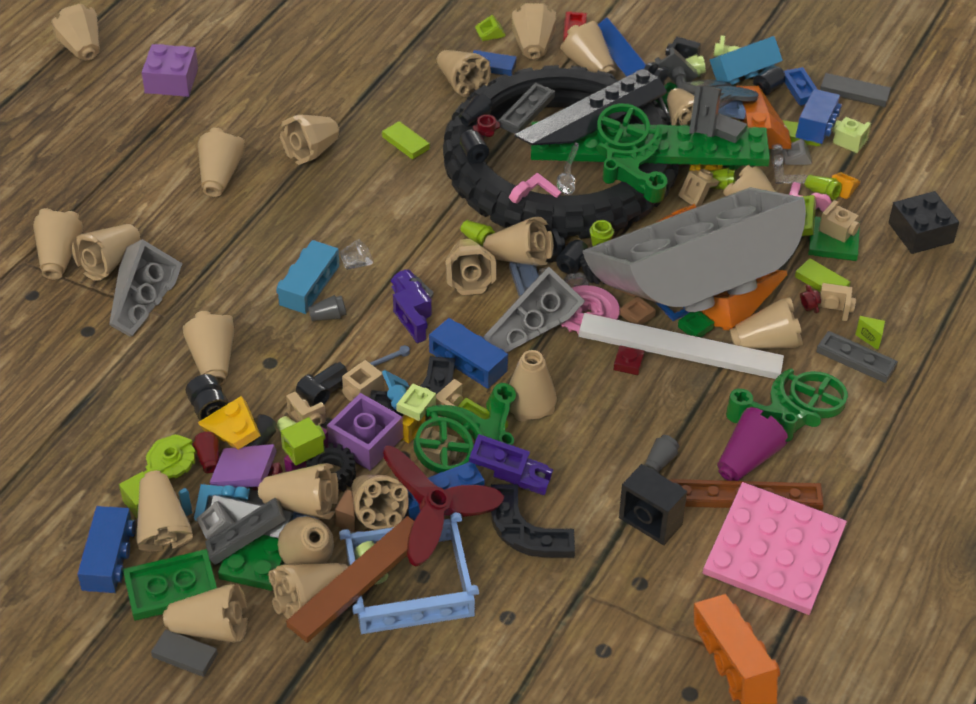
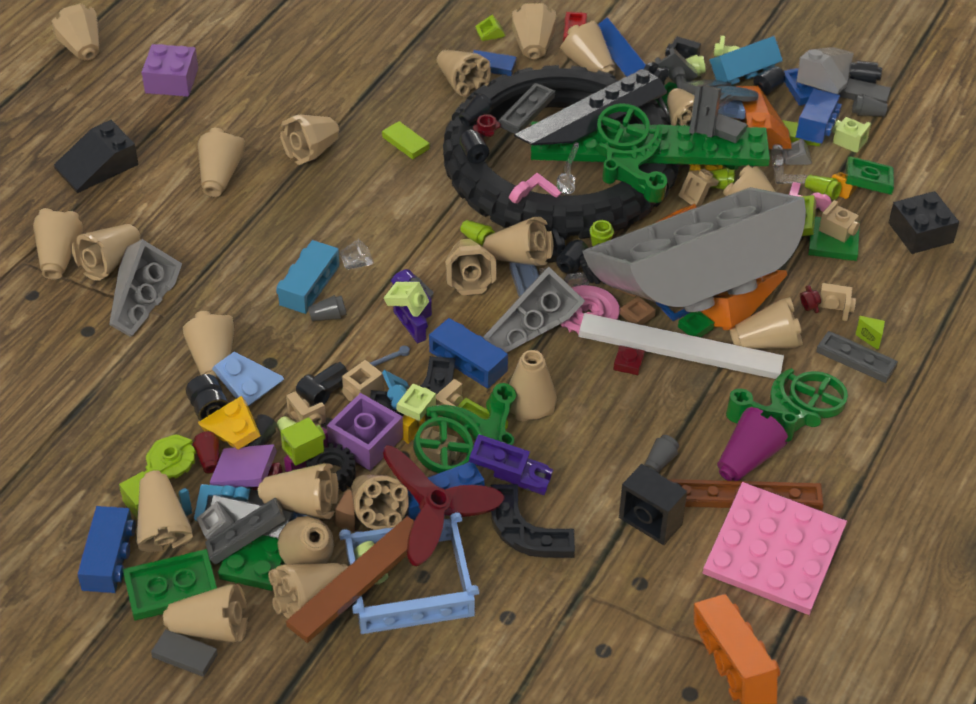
(97, 157): none -> black slope
(246, 377): none -> light blue wing
(407, 294): none -> yellowish green bracket
(816, 274): lime tile -> none
(825, 69): none -> light grey wedge
(865, 71): none -> black brick
(868, 106): none -> dark grey cone
(870, 175): none -> green tile

